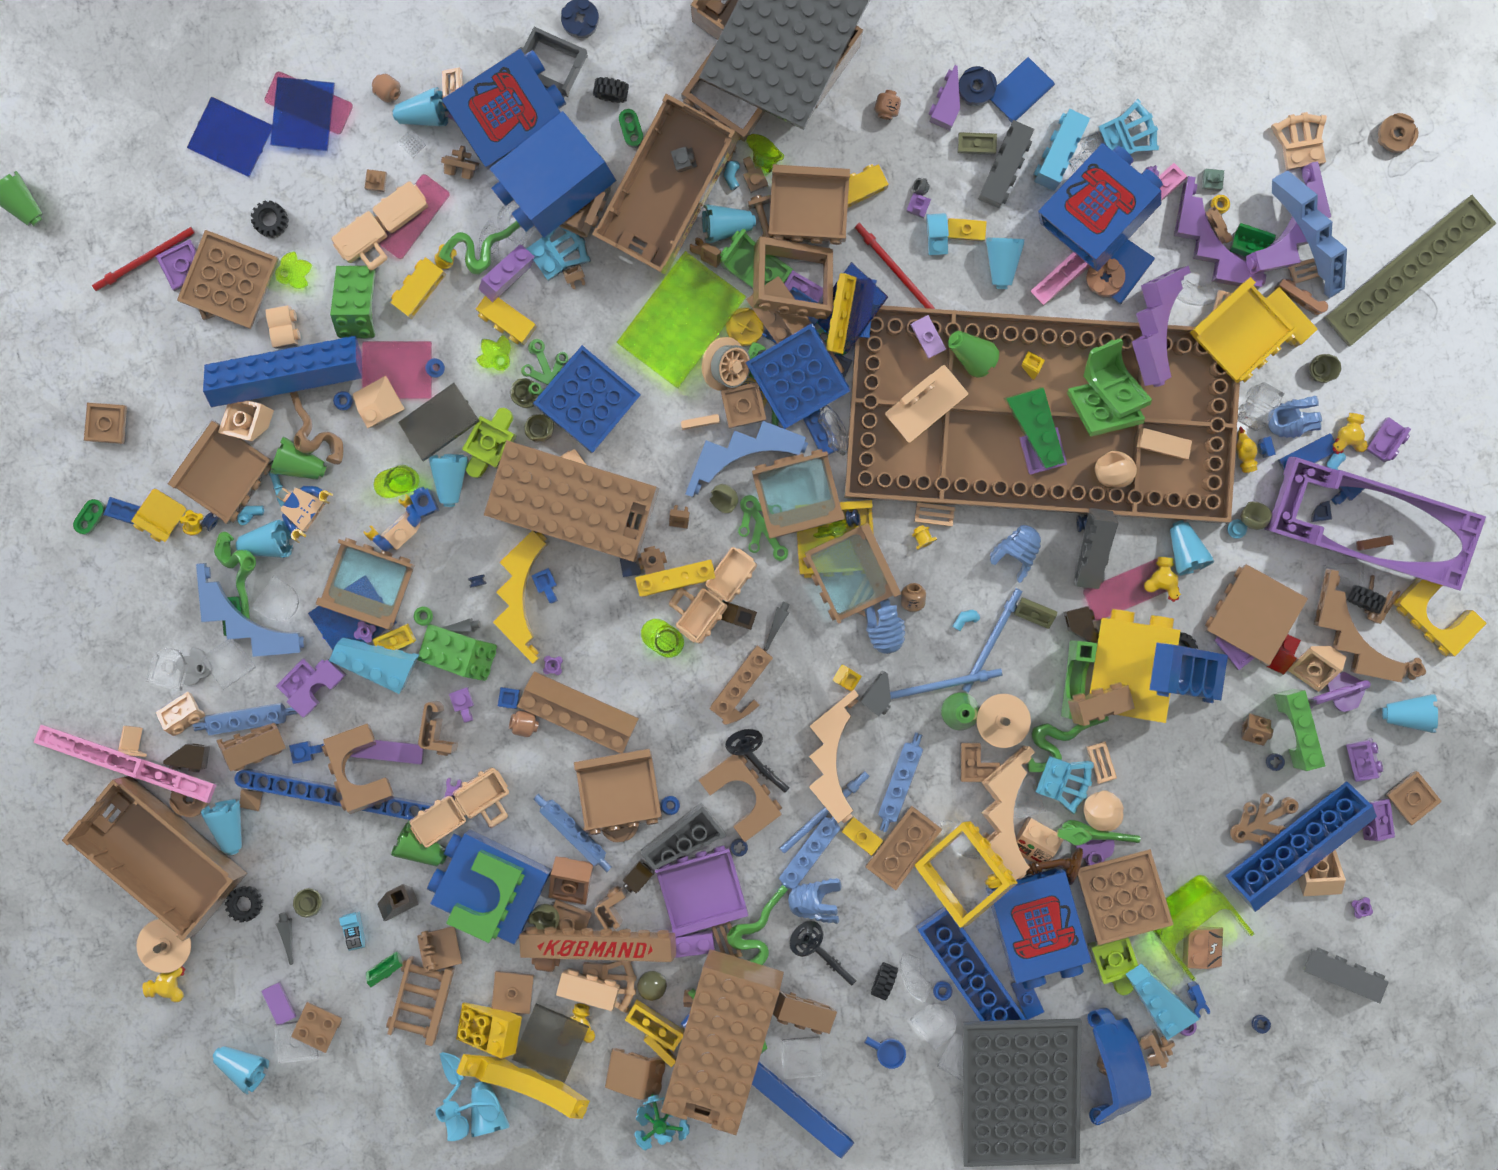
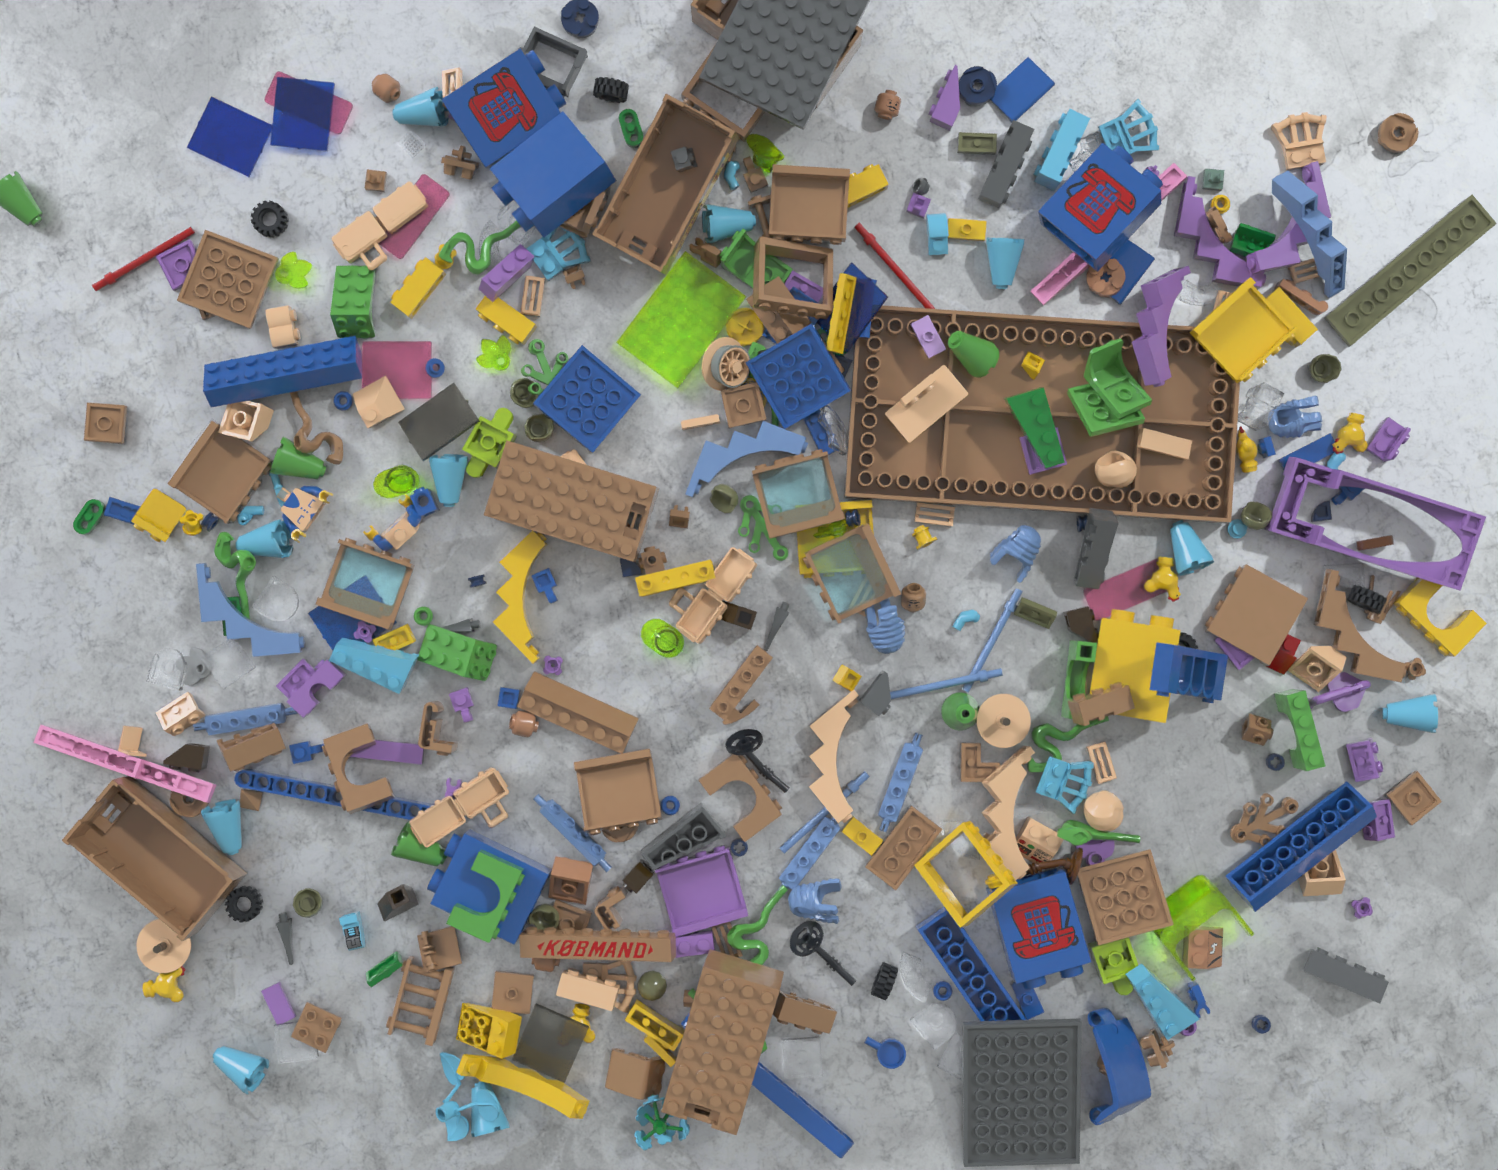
(540, 296): none -> light nougat tile

